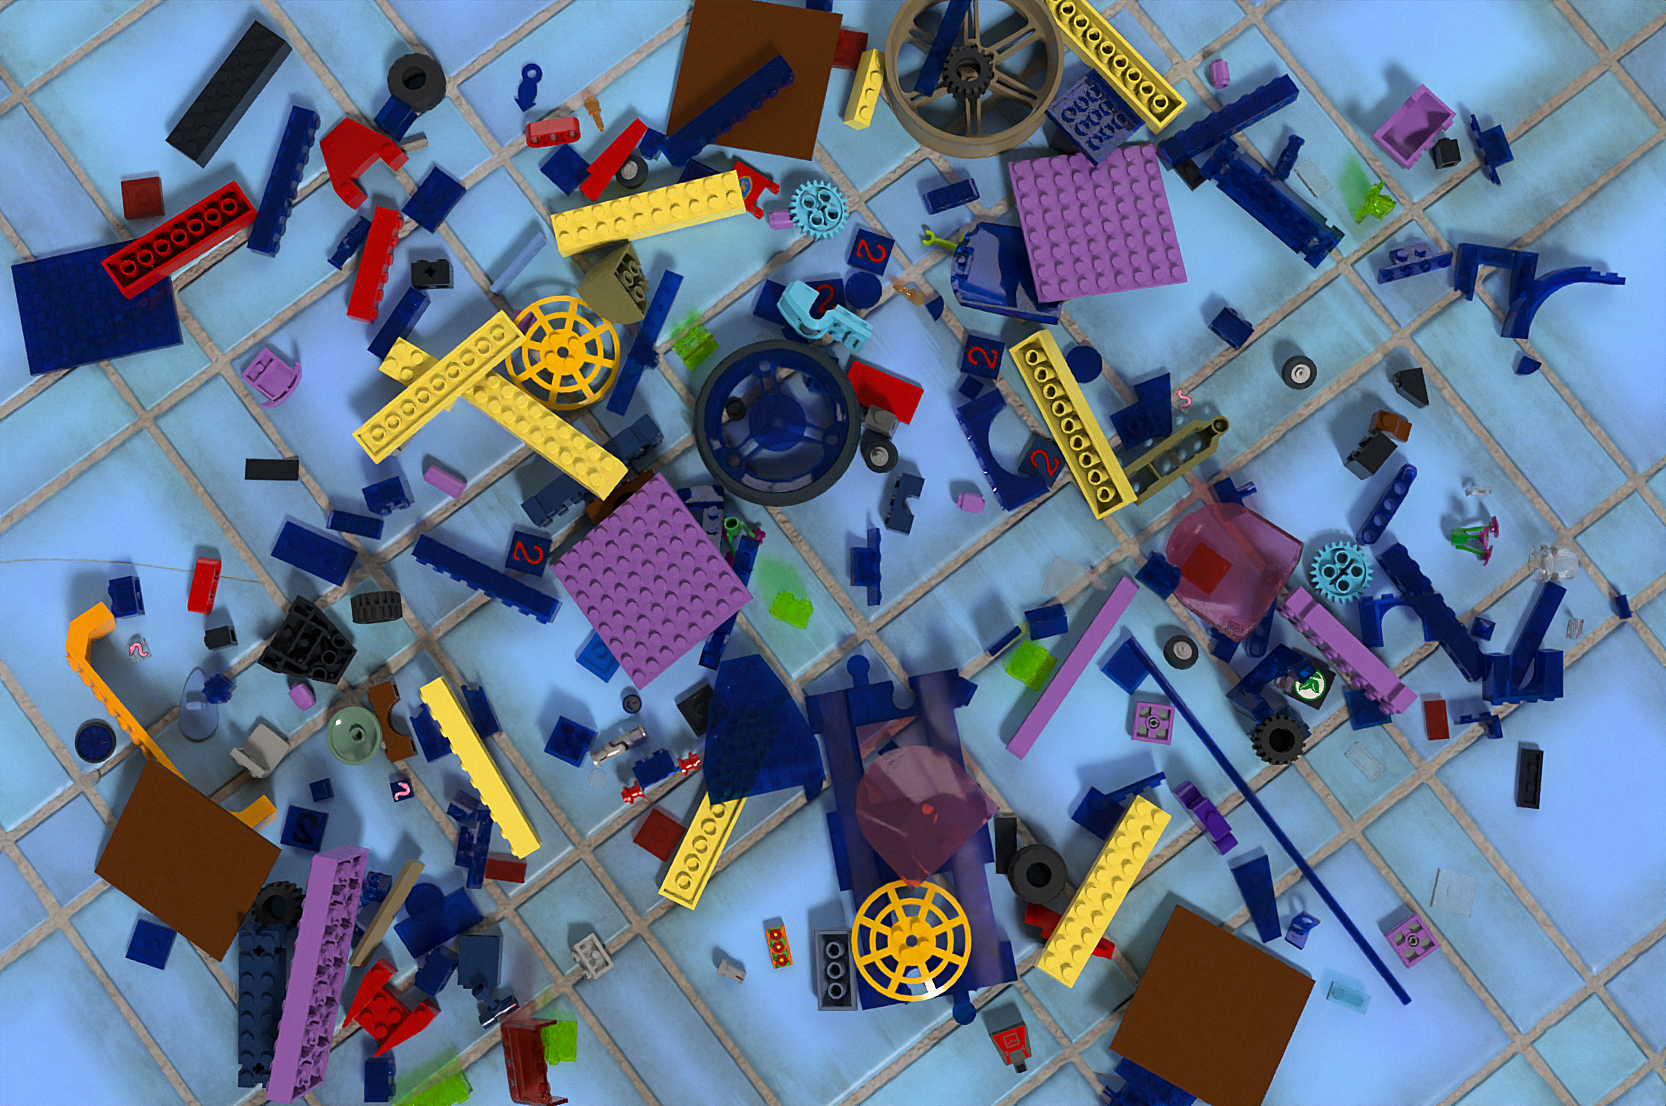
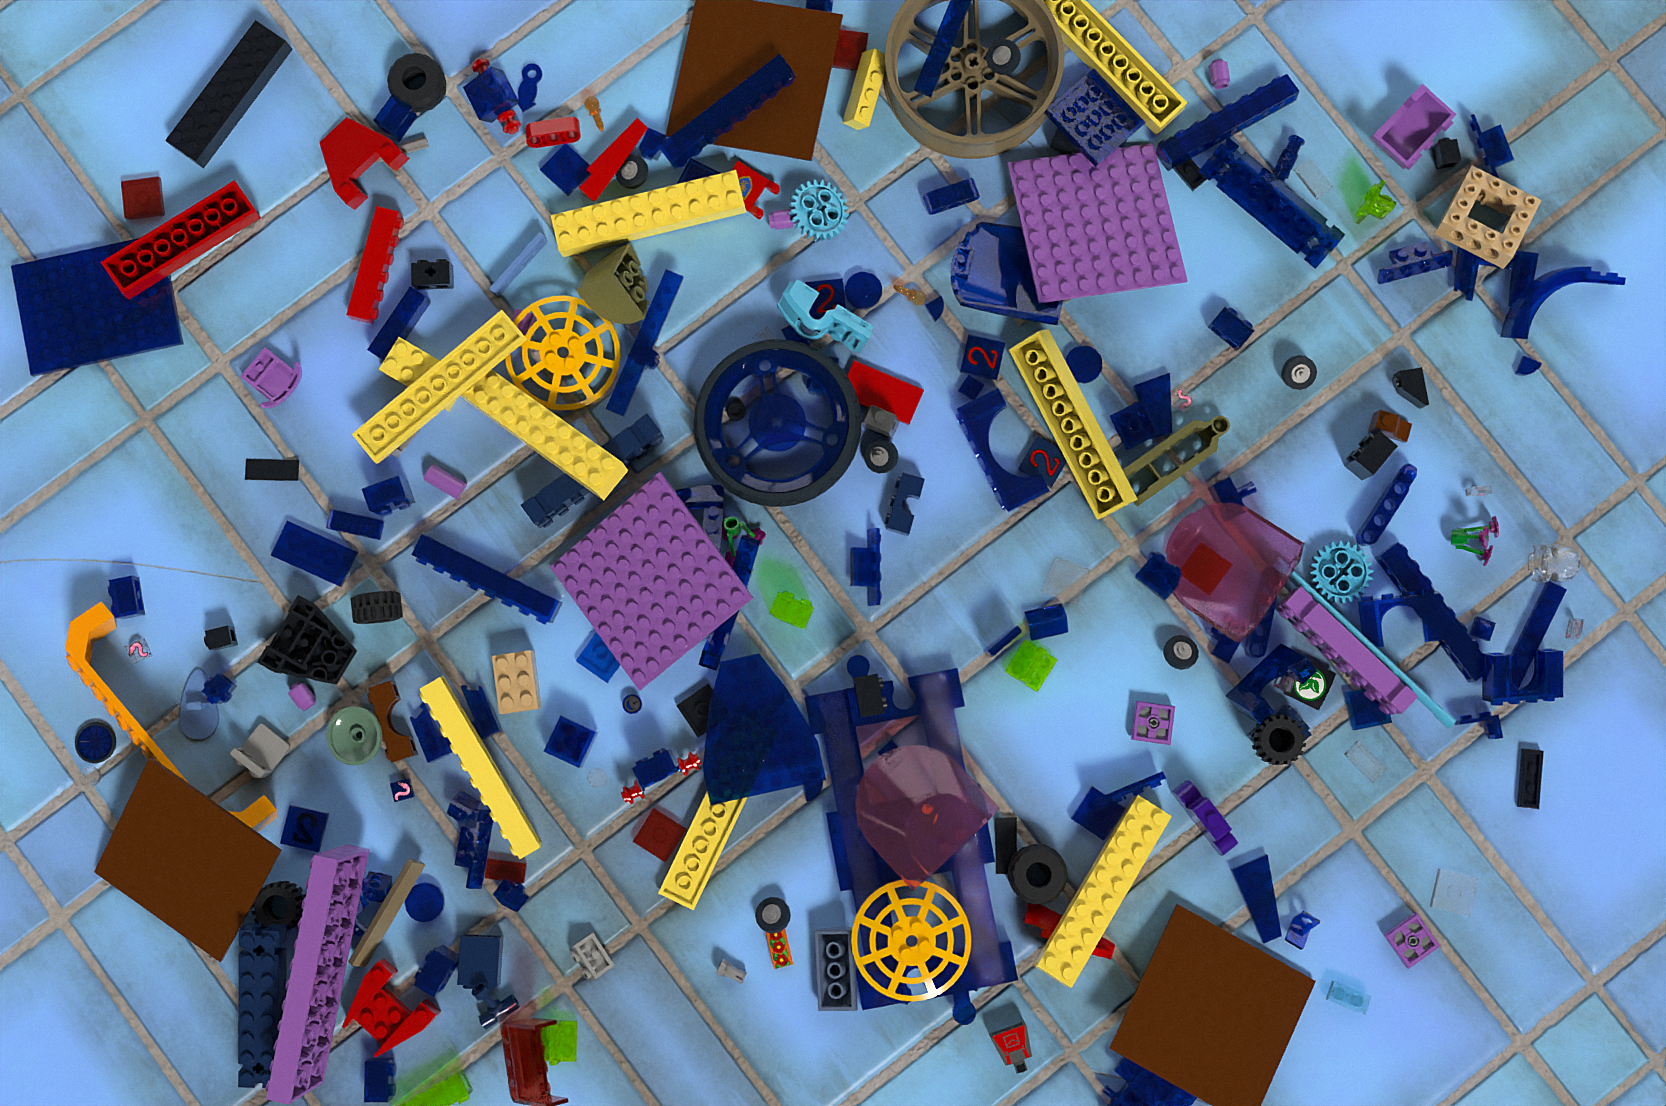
(151, 944): clear blue tile -> none
(204, 585): red beam -> none
(284, 181): clear blue brick -> none
(321, 790): clear blue tile -> none
(353, 239): clear blue piece -> none
(434, 200): clear blue plate -> none
(438, 922): clear blue tile -> none
(492, 96): none -> clear blue brick
(511, 894): none -> clear blue brick
(516, 682): none -> tan brick
(528, 553): clear blue tile -> none
(600, 510): reddish brown arch -> none
(615, 747): light grey piece -> none
(695, 346): clear neon green bracket -> none
(767, 303): clear blue tile -> none
(773, 915): none -> black wheel
(869, 695): none -> black brick
(871, 252): clear blue tile -> none
(940, 242): lime bar -> none
(960, 692): clear blue brick -> none
(971, 59): black tyre -> none
(971, 502): medium lavender brick -> none
(1003, 56): none -> black wheel
(1072, 667): medium lavender beam -> none
(1098, 583): clear tile -> none
(1125, 669): clear blue tile -> none
(1269, 821): clear blue piece -> none
(1436, 720): clear red tile -> none
(1439, 712): none -> medium azure piece
(1478, 238): none -> tan brick
(1623, 607): clear blue pin -> none

